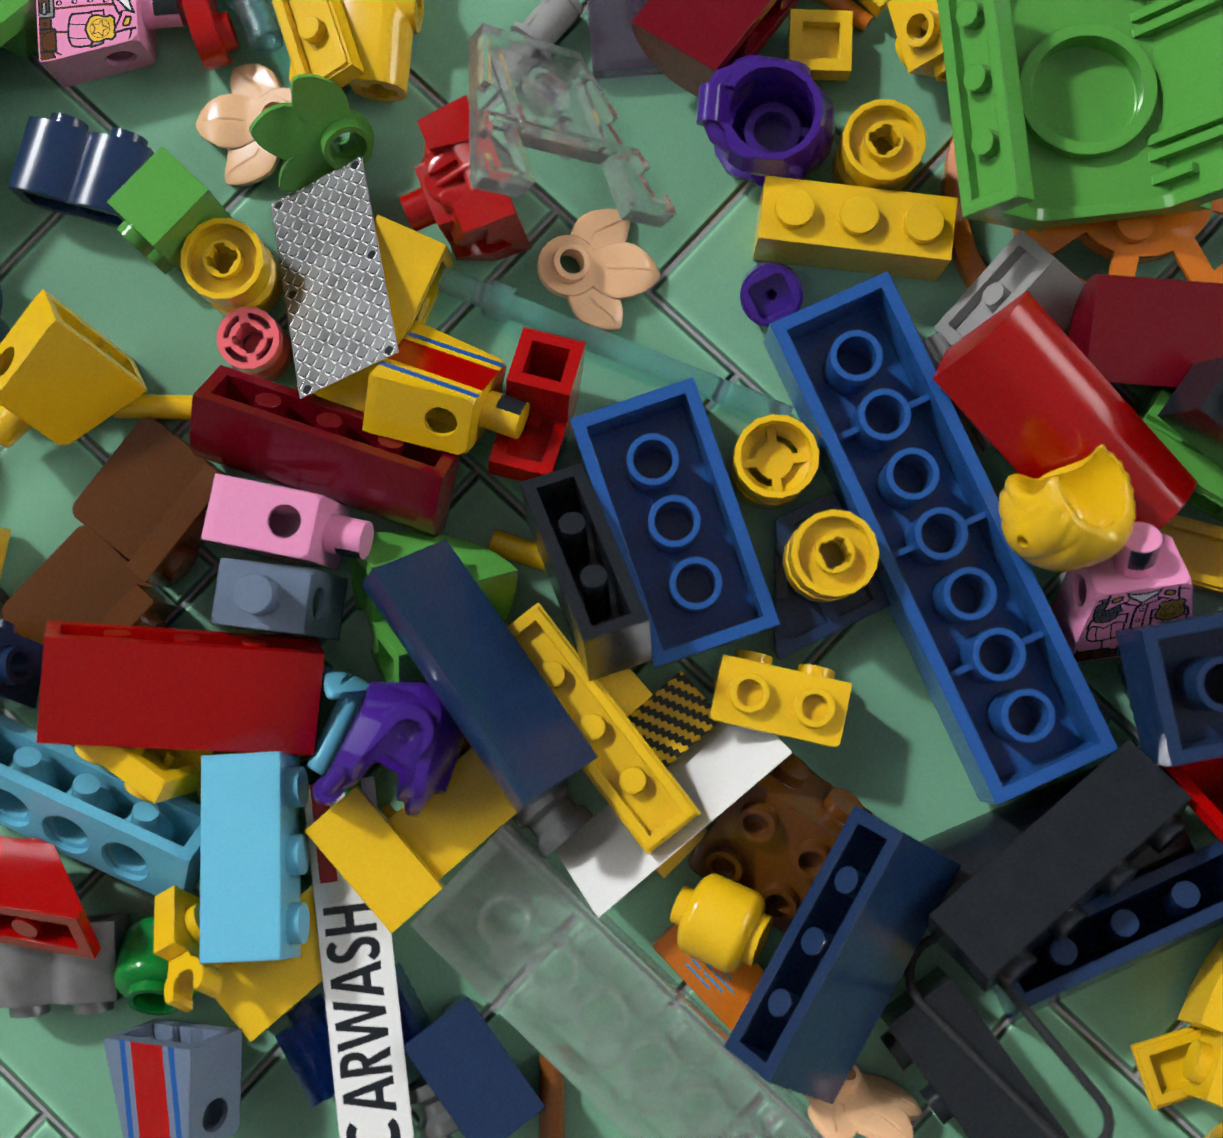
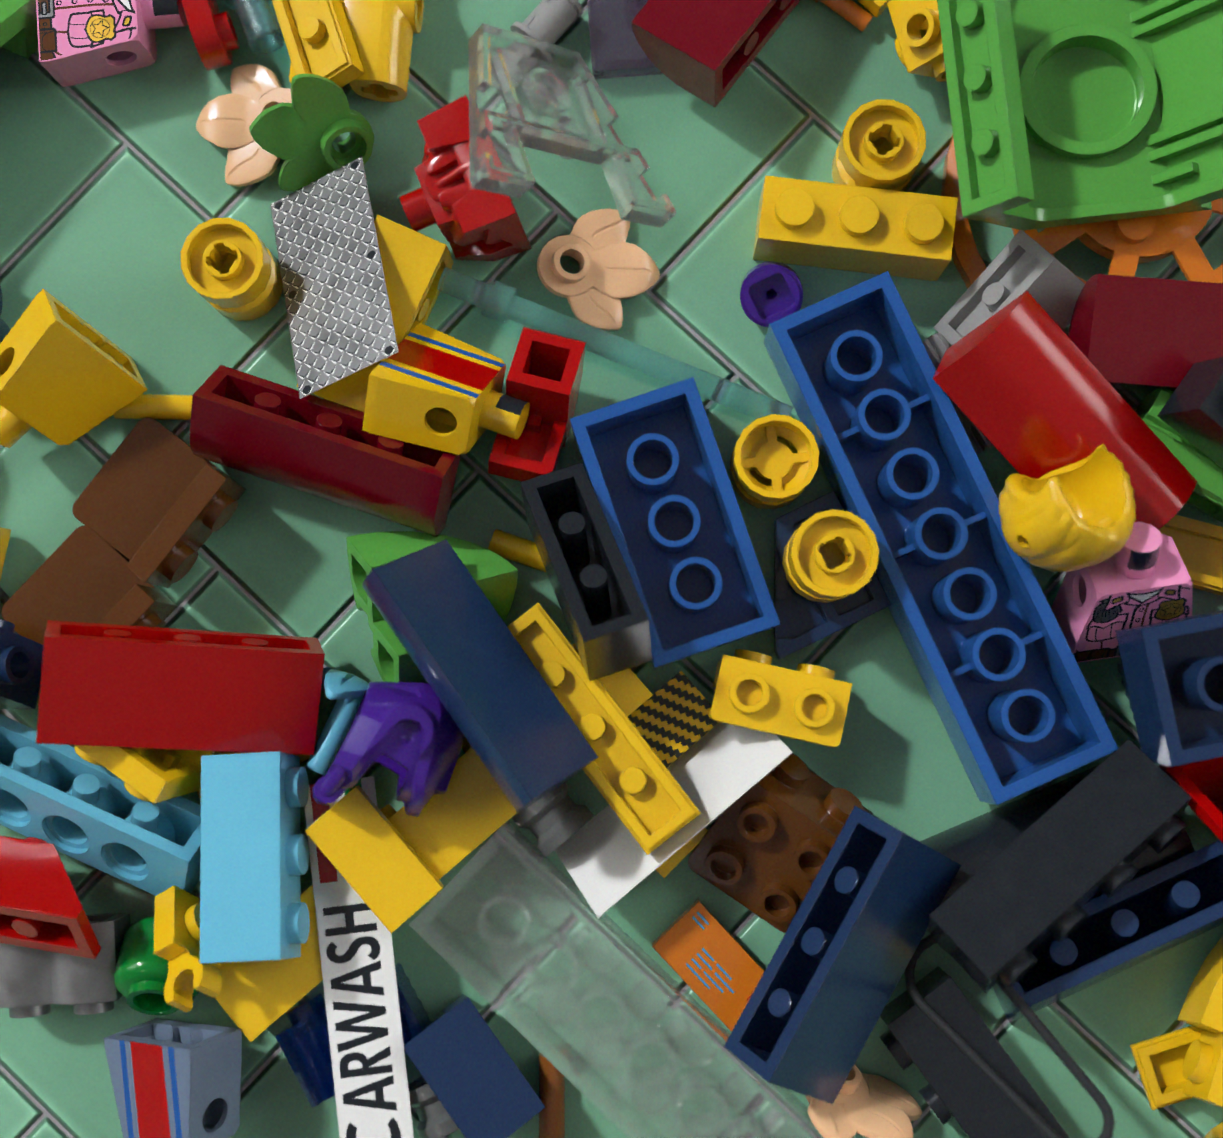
(75, 169): dark blue brick -> none
(162, 208): bright green brick -> none
(261, 355): coral wheel -> none
(278, 599): sand blue torso -> none
(284, 523): bright pink torso -> none
(721, 923): yellow head -> none
(766, 118): dark purple helmet -> none
(821, 42): yellow plate -> none

